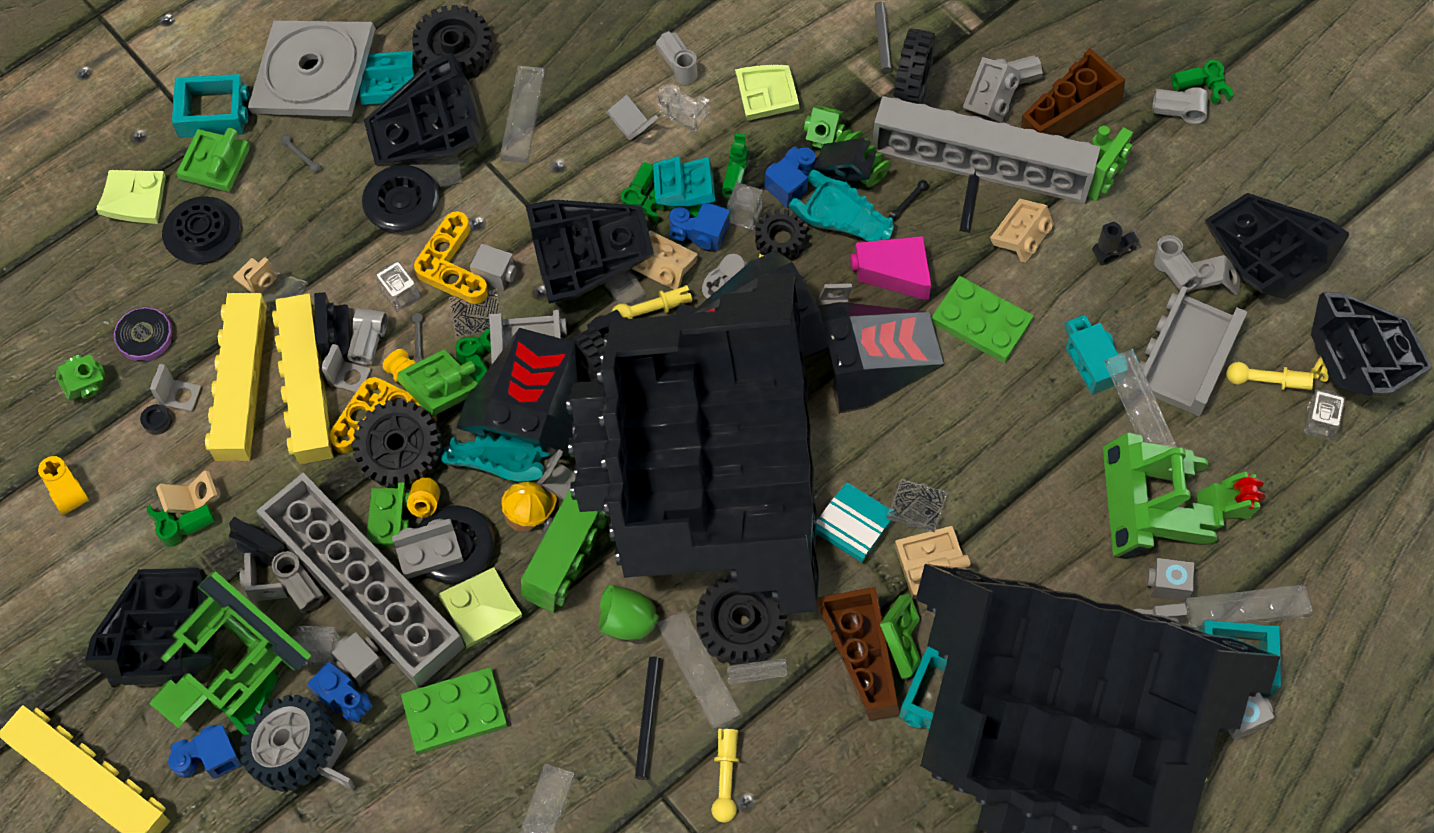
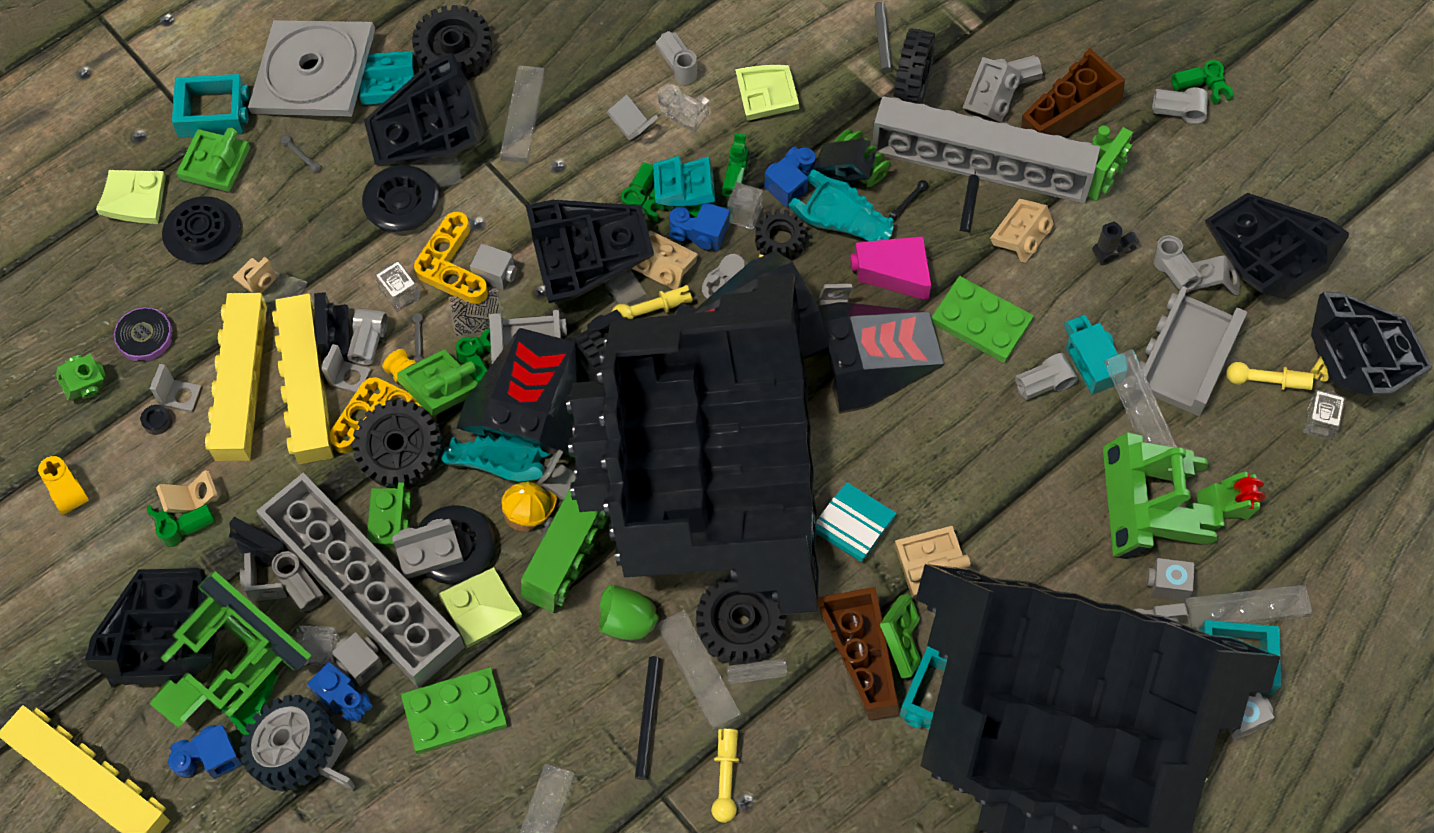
(423, 497): yellow brick -> none
(830, 119): bright green brick -> none
(917, 505): clear piece -> none
(1053, 374): none -> light grey piece

